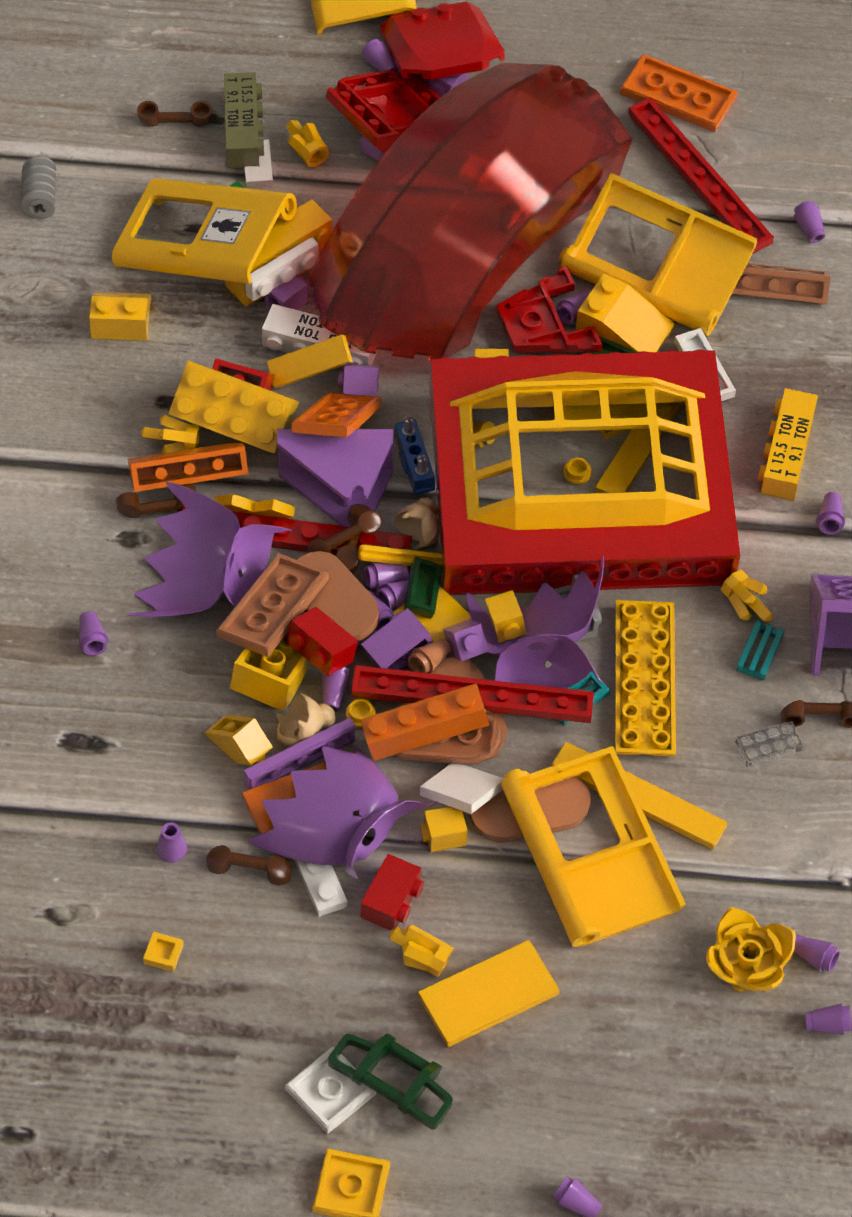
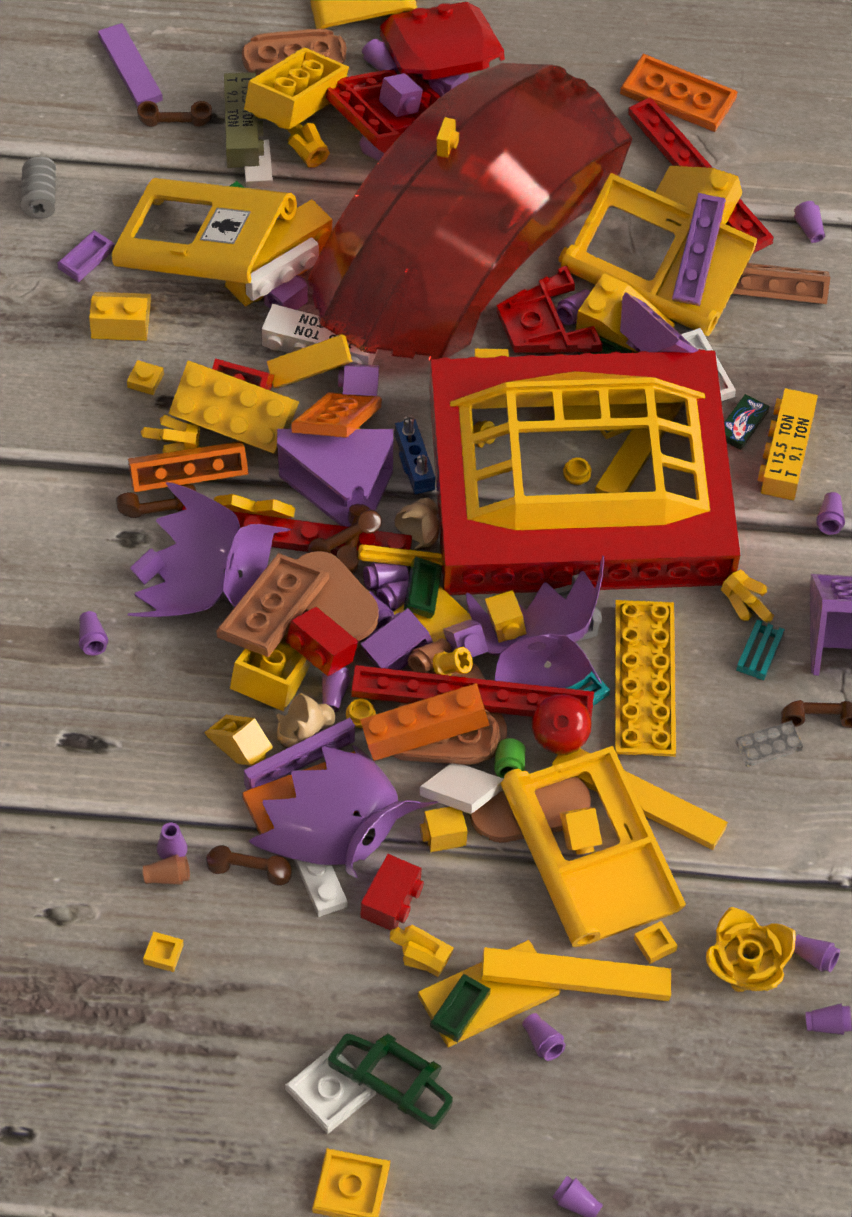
(86, 256): none -> medium lavender tile
(129, 64): none -> medium lavender tile
(145, 377): none -> yellow plate
(147, 566): none -> medium lavender tile
(167, 871): none -> nougat cone
(271, 48): none -> nougat tile
(293, 88): none -> yellow brick
(400, 95): none -> medium lavender brick
(447, 137): none -> yellow plate
(458, 661): none -> yellow bush
(460, 1008): none -> dark green tile
(509, 756): none -> bright green brick
(545, 1039): none -> medium lavender cone
(561, 724): none -> red cylinder
(576, 974): none -> yellow tile
(581, 829): none -> yellow brick
(648, 330): none -> medium lavender wedge
(655, 942): none -> yellow plate
(685, 183): none -> yellow slope
(699, 249): none -> medium lavender tile
(744, 421): none -> tile

